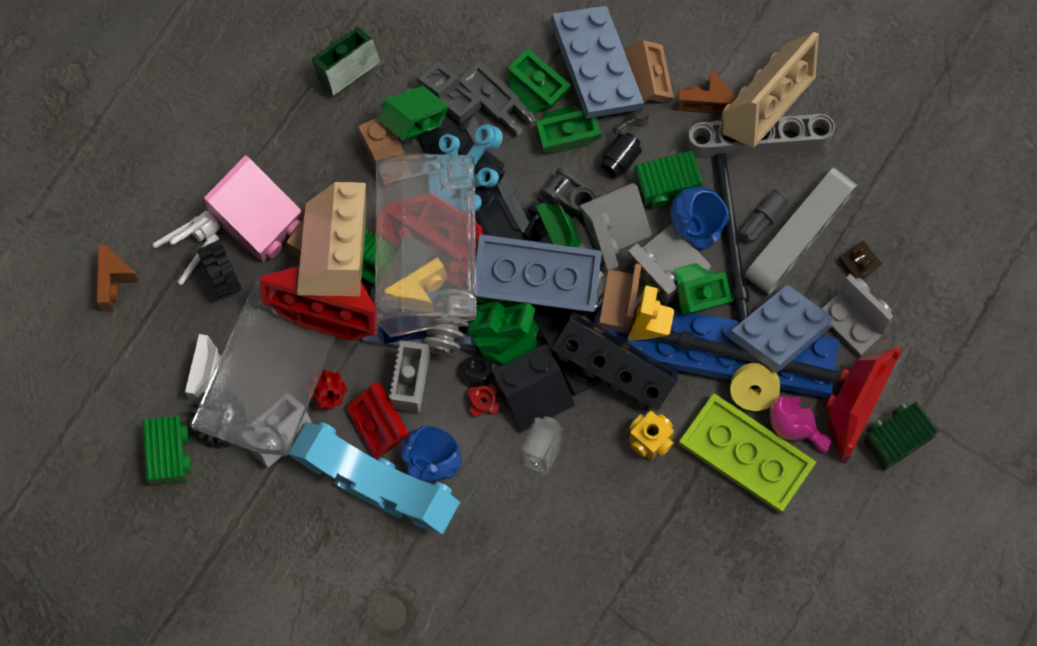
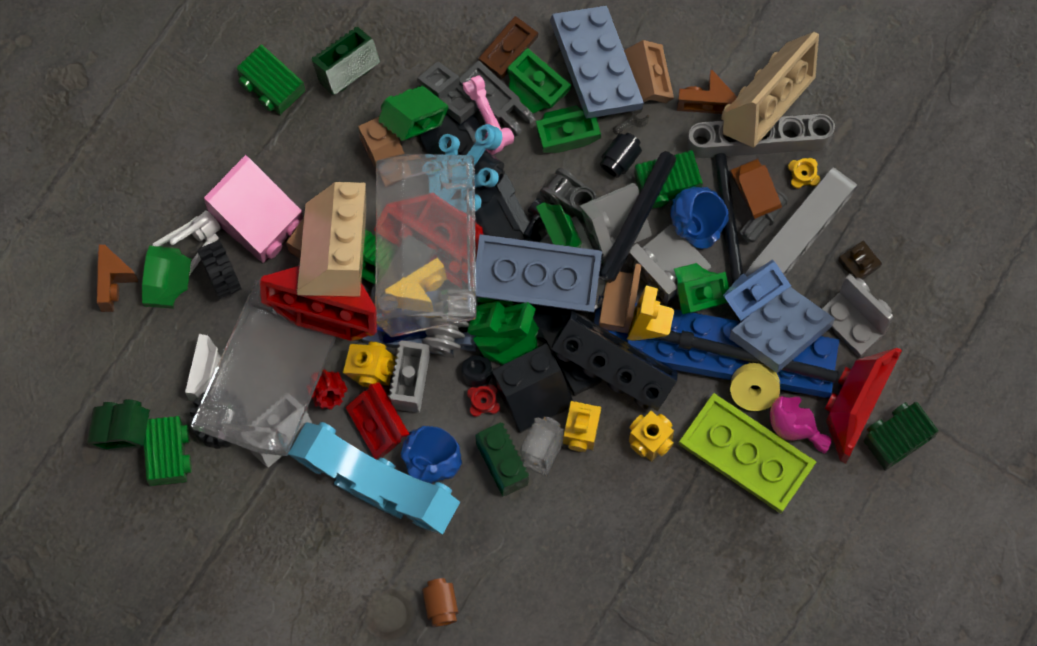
(118, 425): none -> dark green brick
(164, 276): none -> green slope
(269, 80): none -> green brick
(369, 364): none -> yellow brick
(440, 602): none -> dark orange brick
(476, 90): none -> bright pink brick
(502, 459): none -> dark green brick
(508, 47): none -> reddish brown plate
(581, 426): none -> yellow brick
(637, 217): none -> black axle
(756, 188): none -> dark orange slope
(756, 290): none -> medium blue slope
(808, 165): none -> yellow plate

